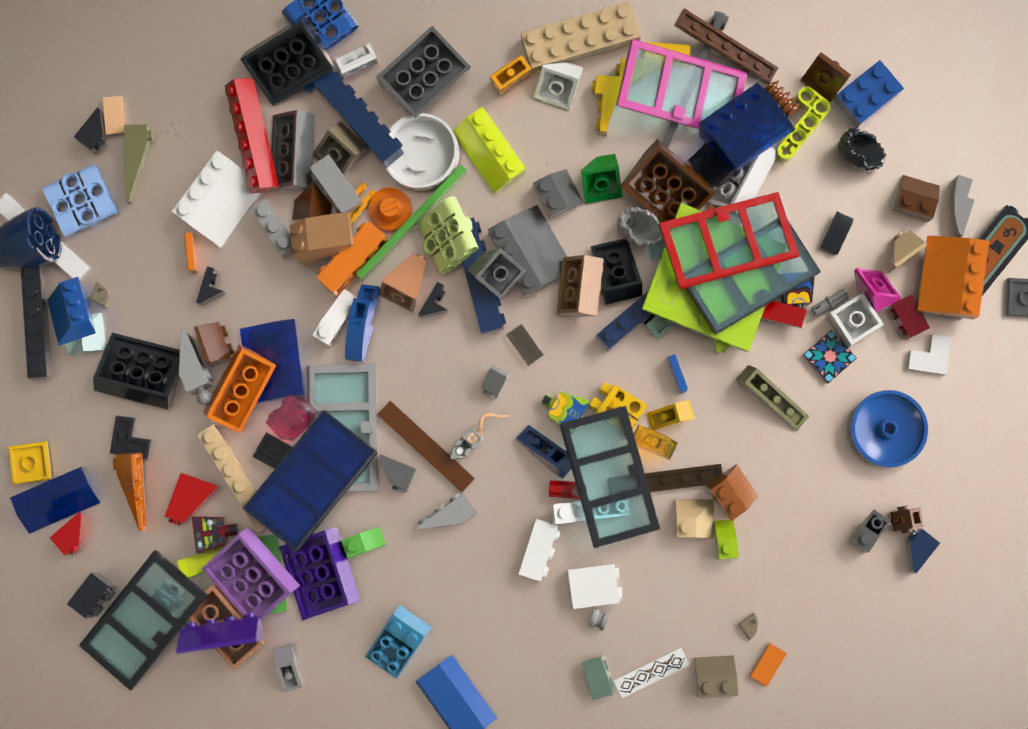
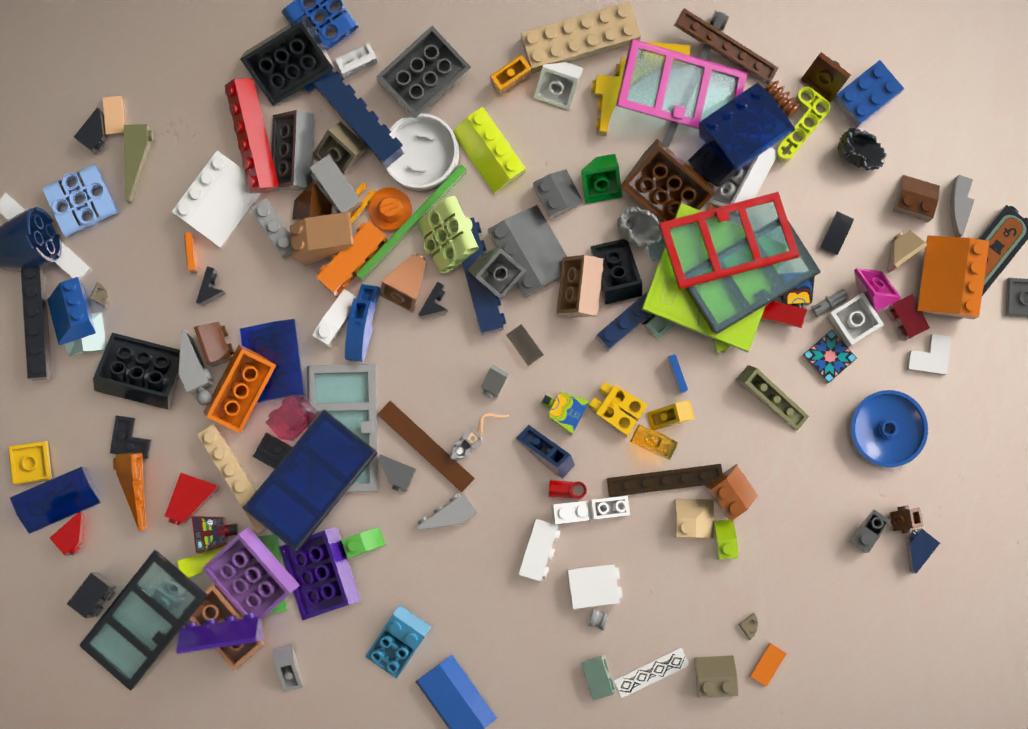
(609, 476): door -> none

